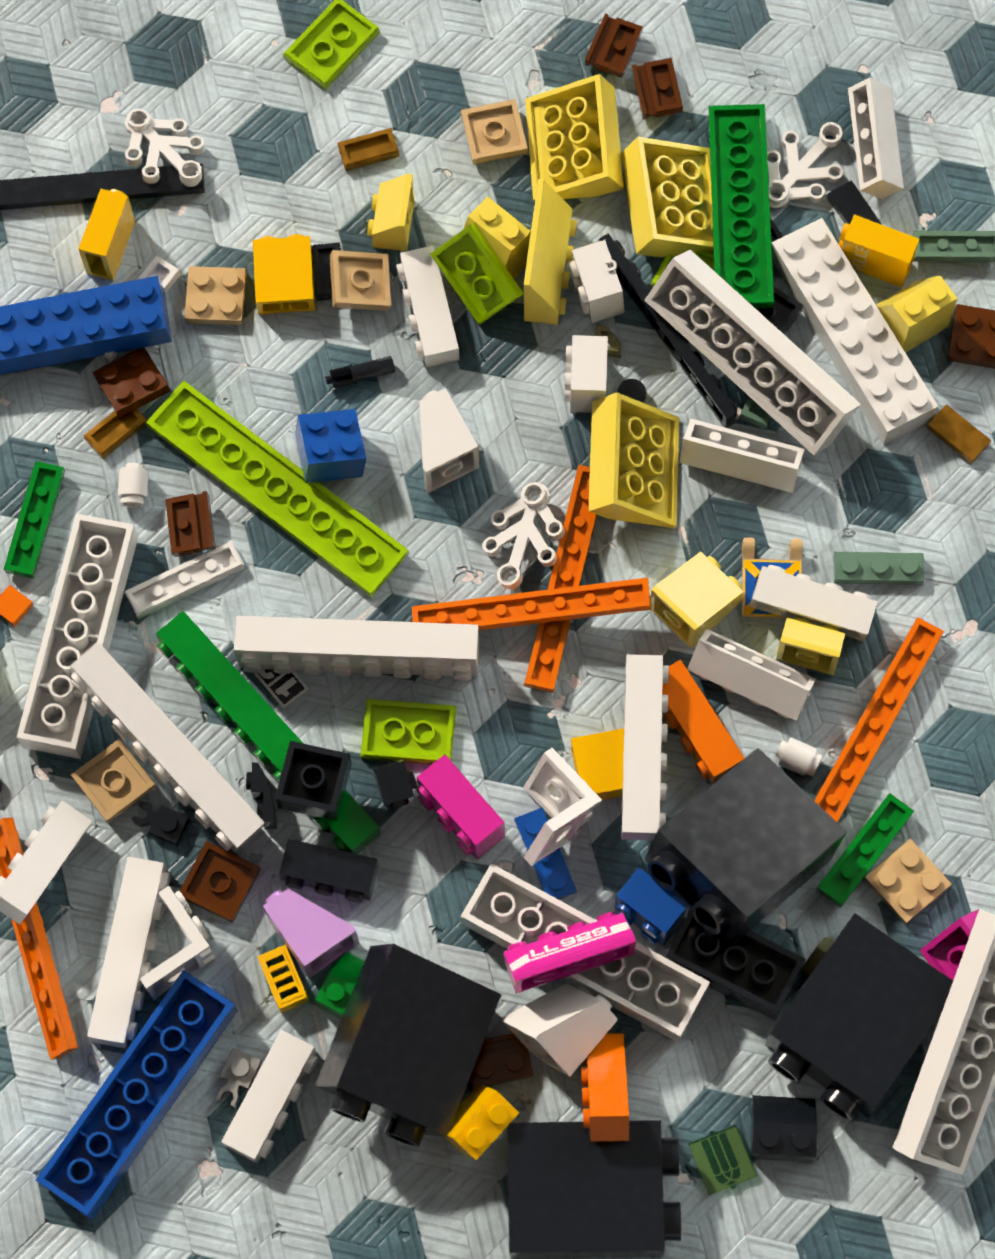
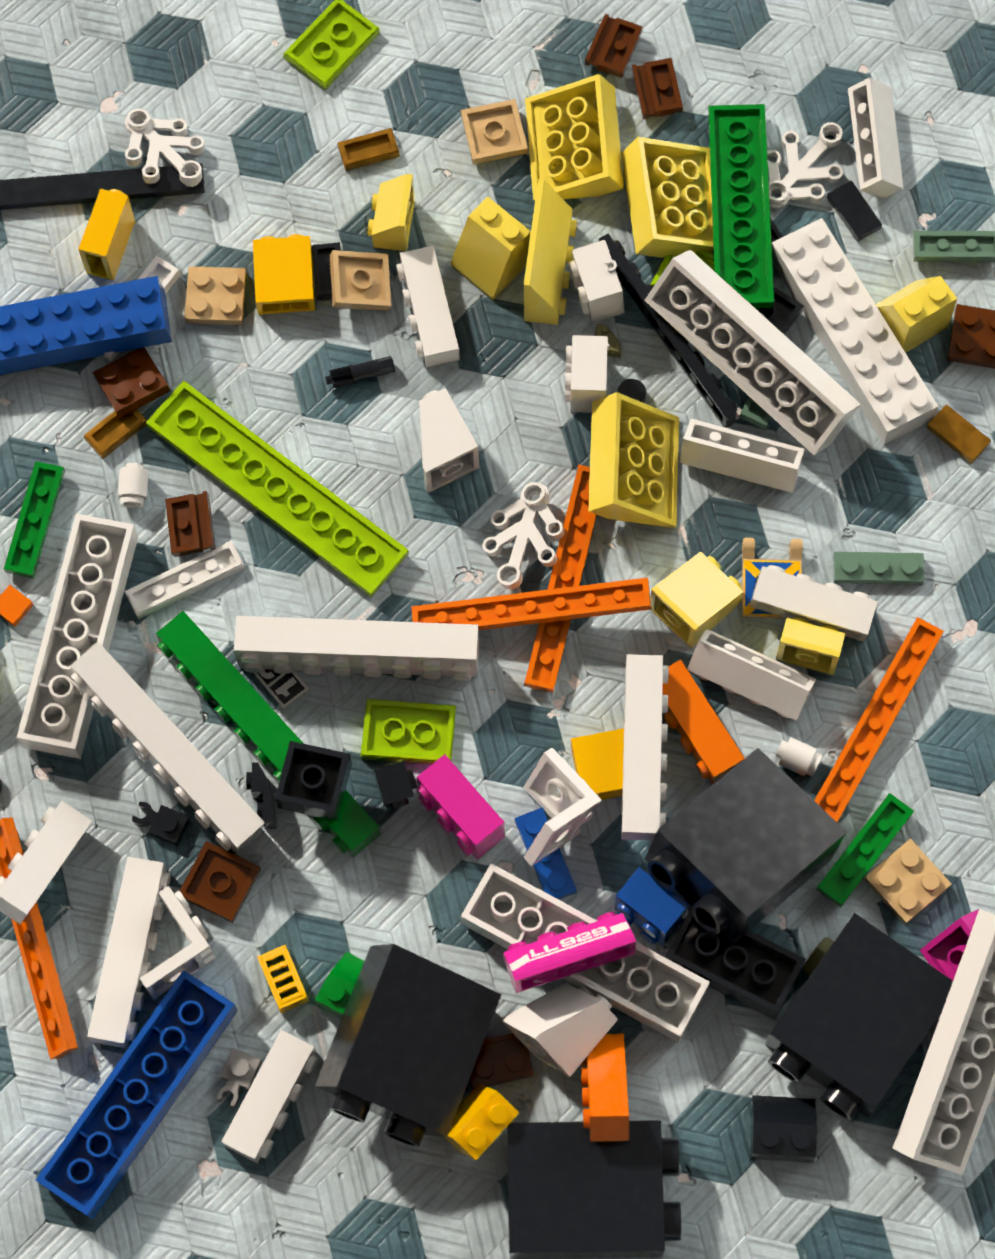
(113, 781): tan plate -> none
(309, 931): lavender slope -> none
(328, 871): black brick -> none
(330, 446): blue brick -> none
(476, 273): lime tile -> none
(722, 1160): clear green piece -> none
(878, 250): yellow brick -> none

